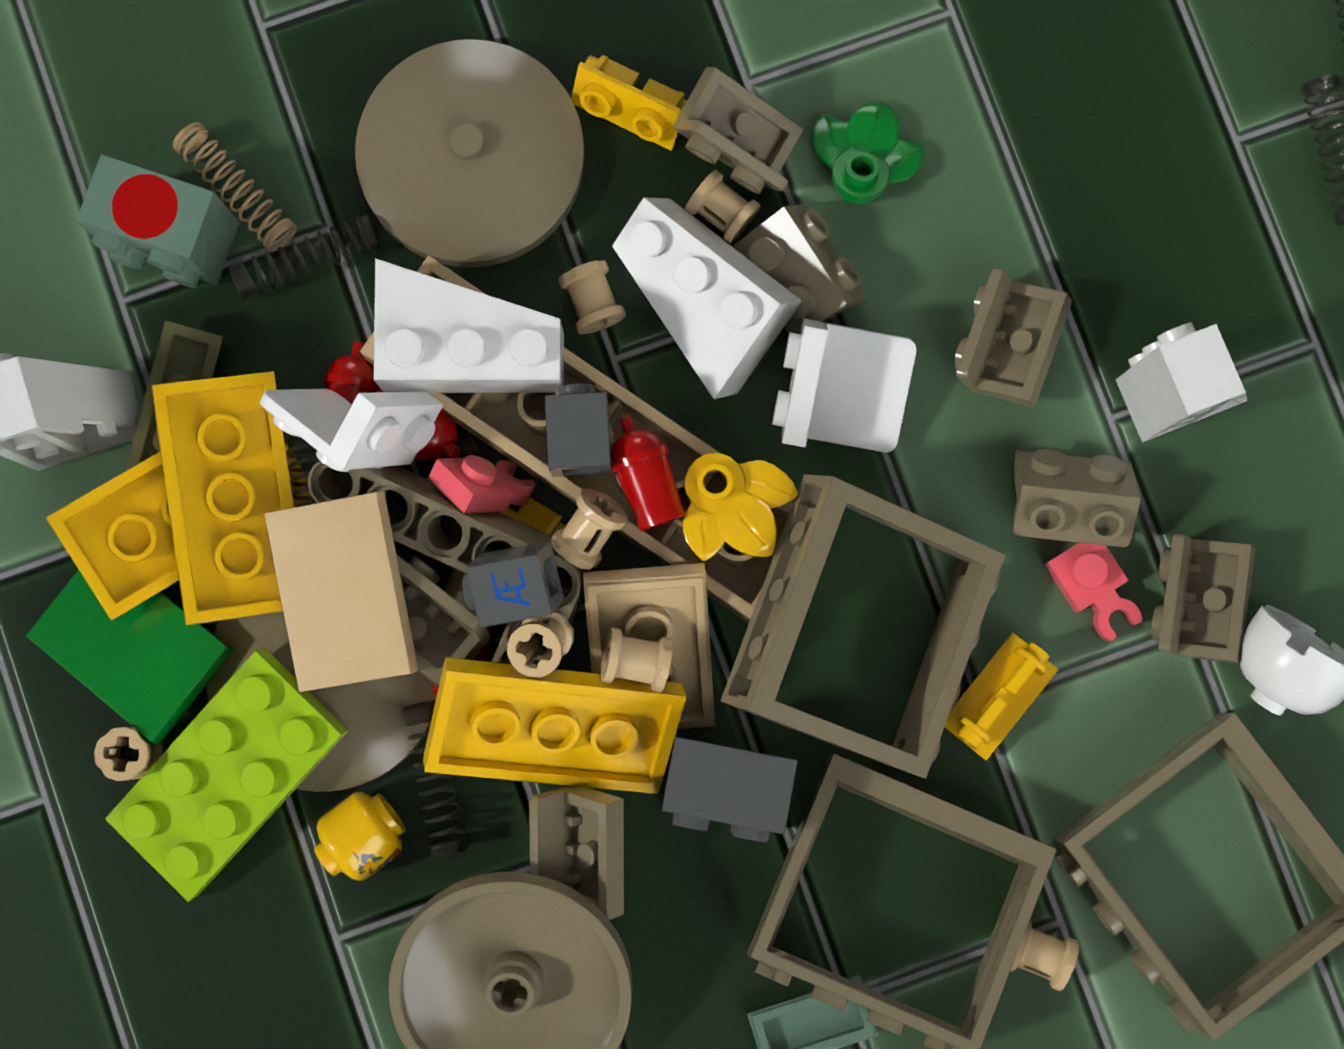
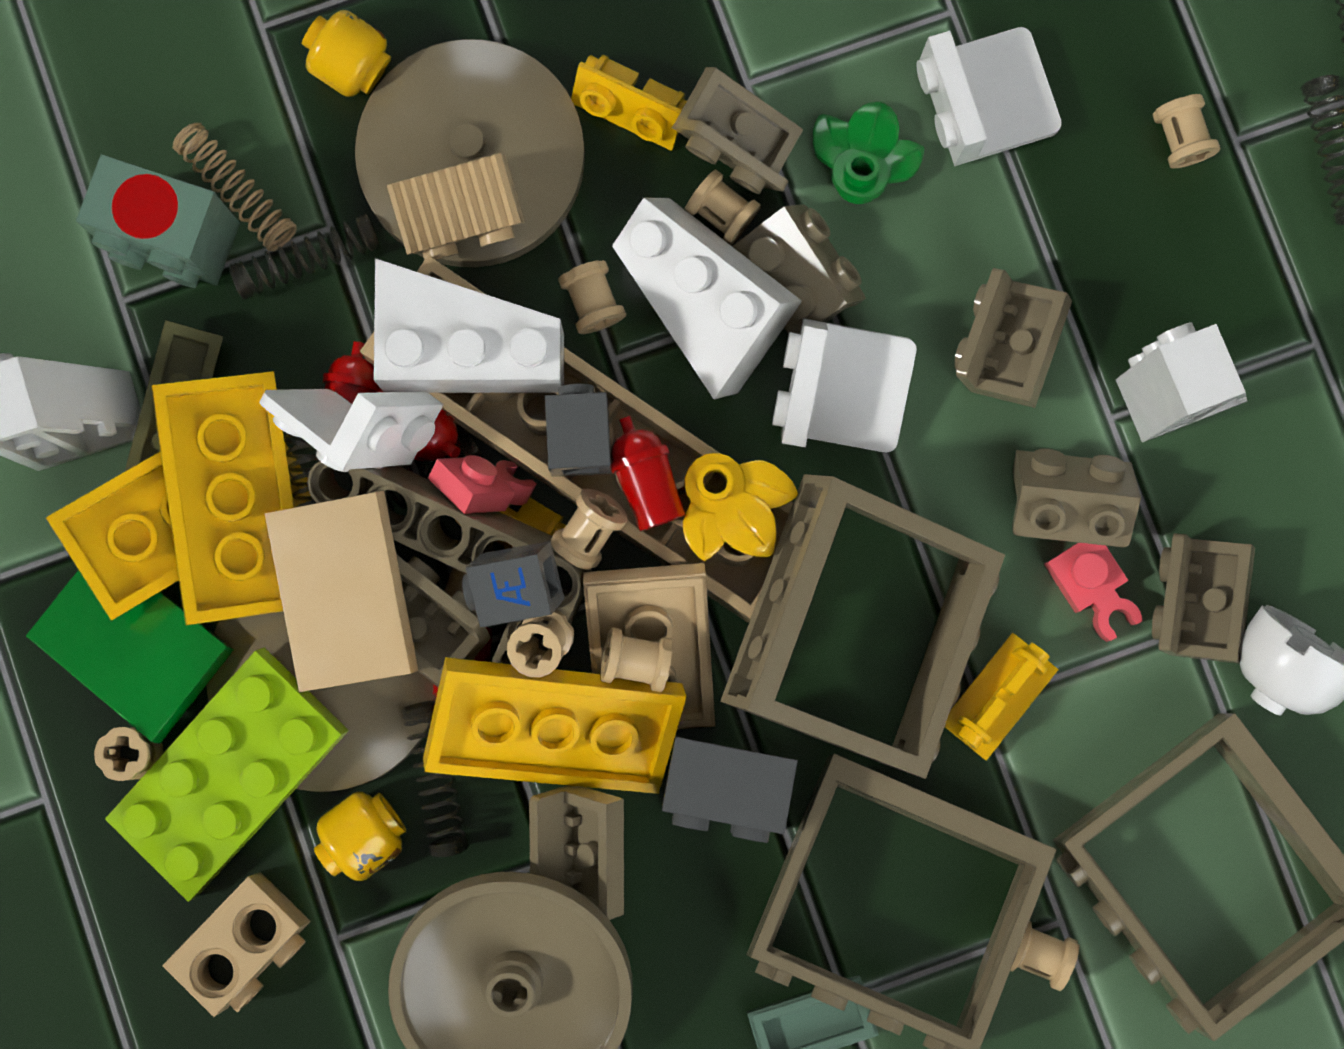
(230, 935): none -> tan brick
(346, 53): none -> yellow head
(457, 206): none -> tan brick
(987, 93): none -> white bracket
(1186, 131): none -> tan bush

